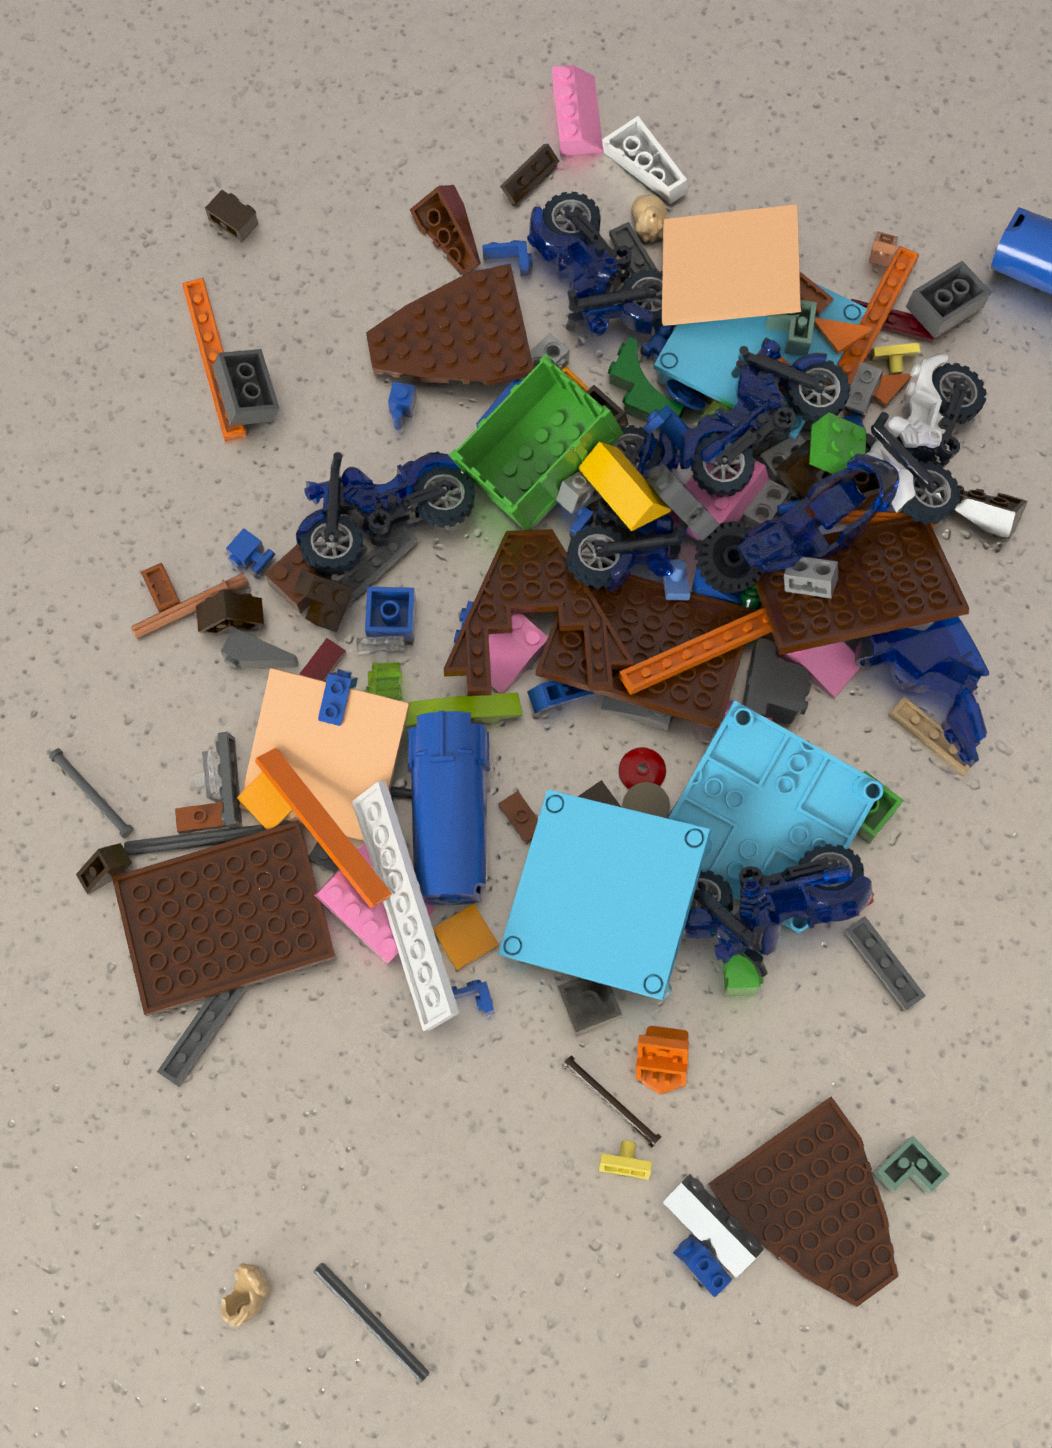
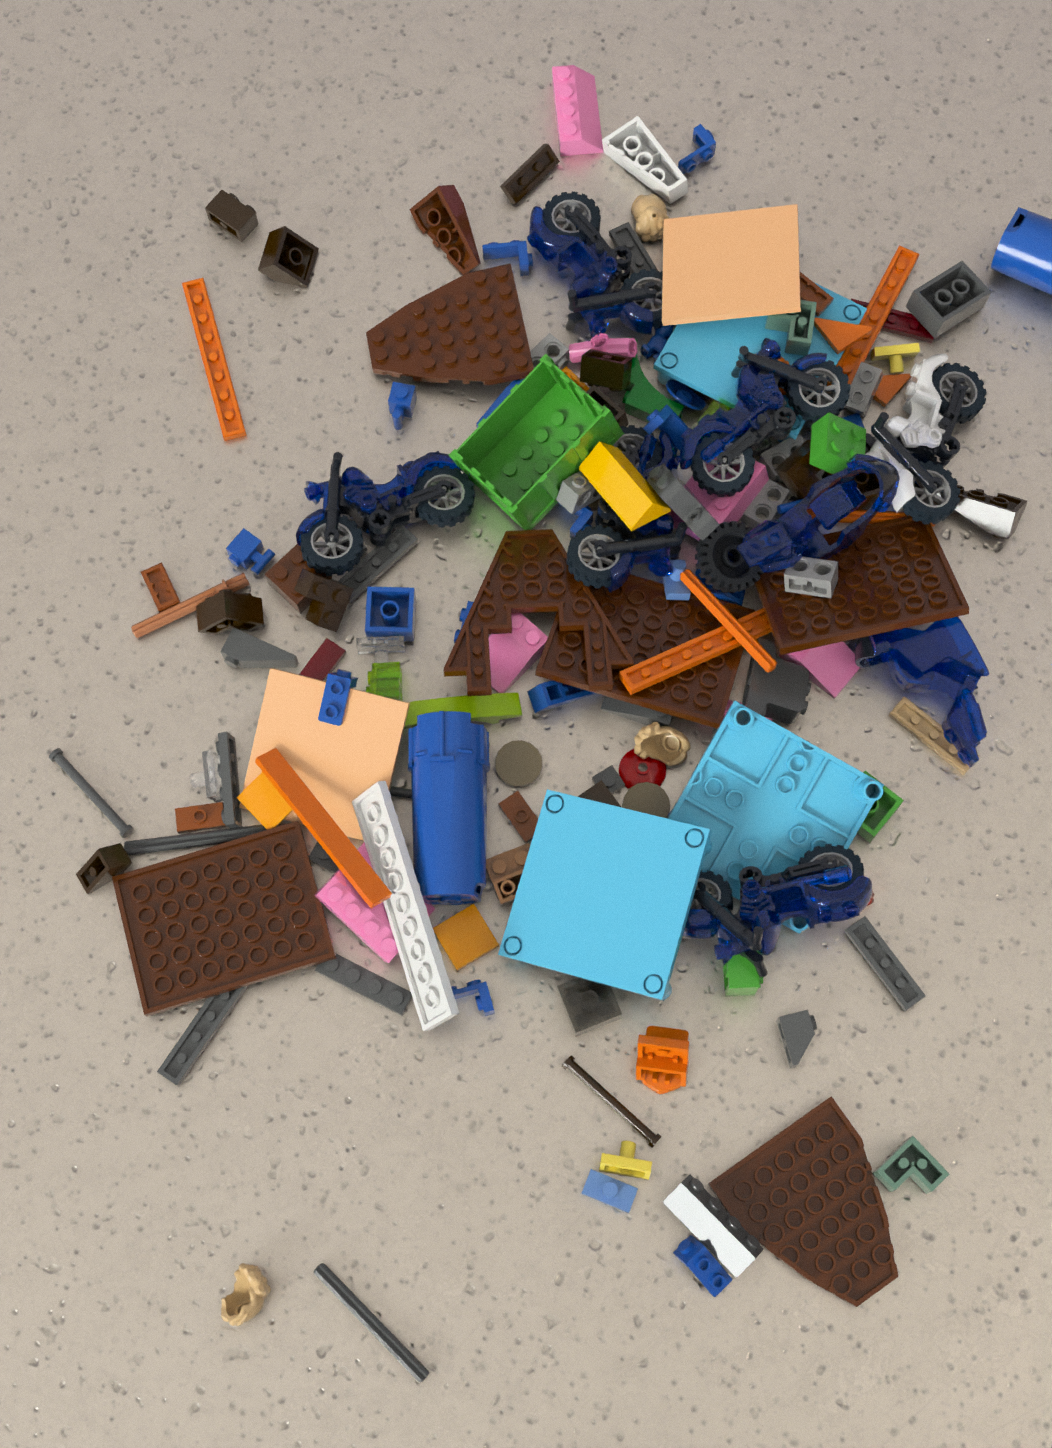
(245, 387): dark grey brick -> none
(288, 258): none -> dark brown slope
(366, 983): none -> dark grey plate
(506, 872): none -> medium nougat brick
(518, 764): none -> dark tan tile
(605, 370): none -> dark brown brick
(609, 1191): none -> medium blue tile
(610, 779): none -> dark grey plate
(618, 346): none -> bright pink piece
(662, 744): none -> tan hair
(706, 144): none -> blue bracket
(723, 615): none -> orange axle
(751, 598): dark green plate -> none
(796, 1034): none -> dark grey slope
(883, 248): nougat slope -> none

